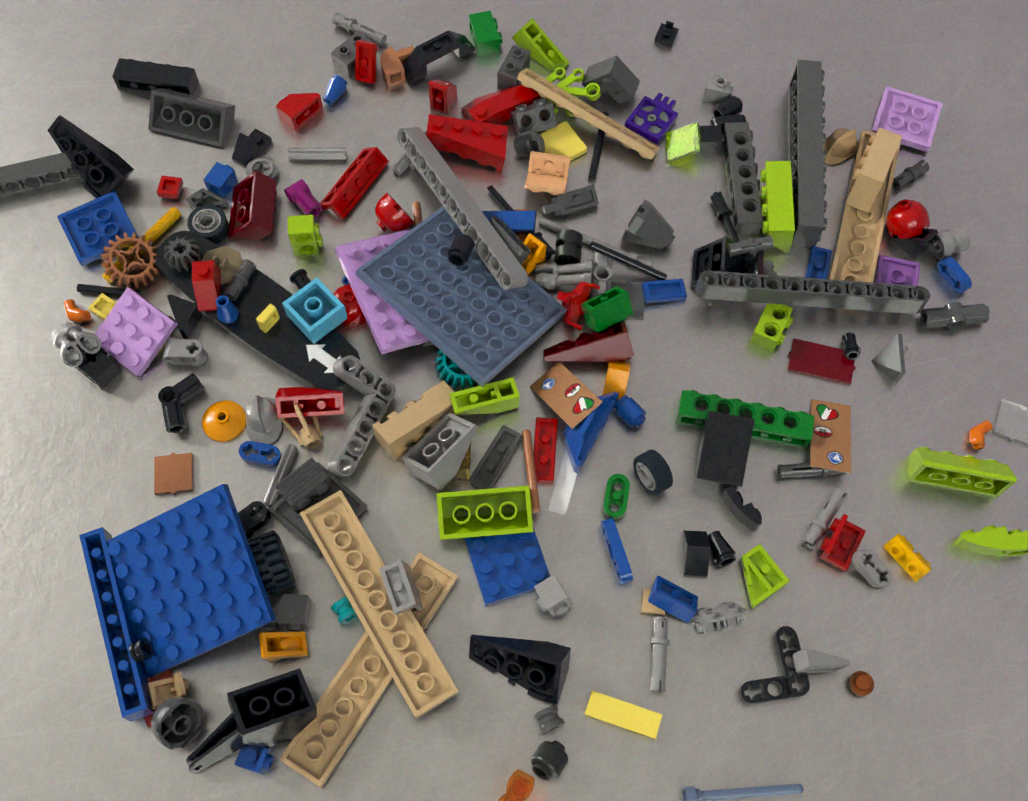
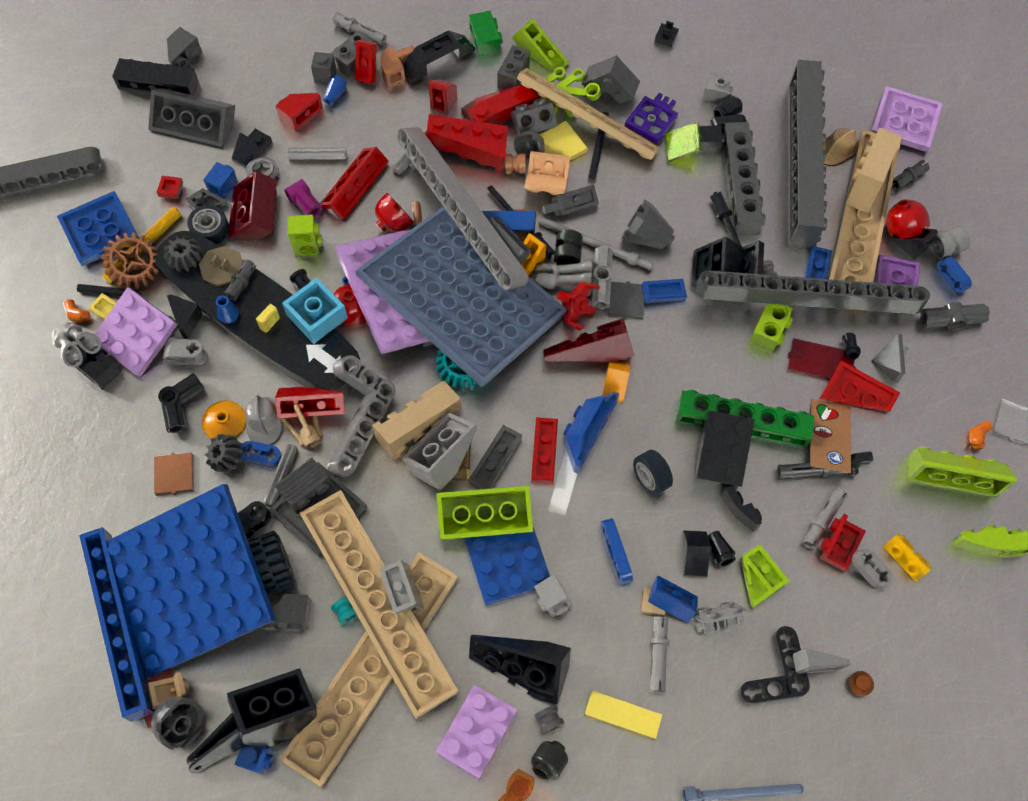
(95, 163): black wedge -> none
(141, 650): black bush -> none
(182, 47): none -> dark grey slope
(206, 284): red slope -> none
(224, 453): none -> dark grey gear
(282, 645): light orange slope -> none
(323, 67): none -> dark grey brick
(460, 249): black brick -> none
(476, 732): none -> lavender brick
(489, 399): lime slope -> none
(516, 164): none -> nougat wheel
(530, 469): nougat bar -> none
(566, 394): medium nougat sticker -> none
(607, 309): green brick -> none
(616, 497): green plate -> none
(627, 261): black bar -> none
(630, 411): blue brick -> none
(736, 248): dark grey pin -> none
(778, 203): lime slope -> none
(858, 389): none -> red wing
(859, 458): none -> black arm

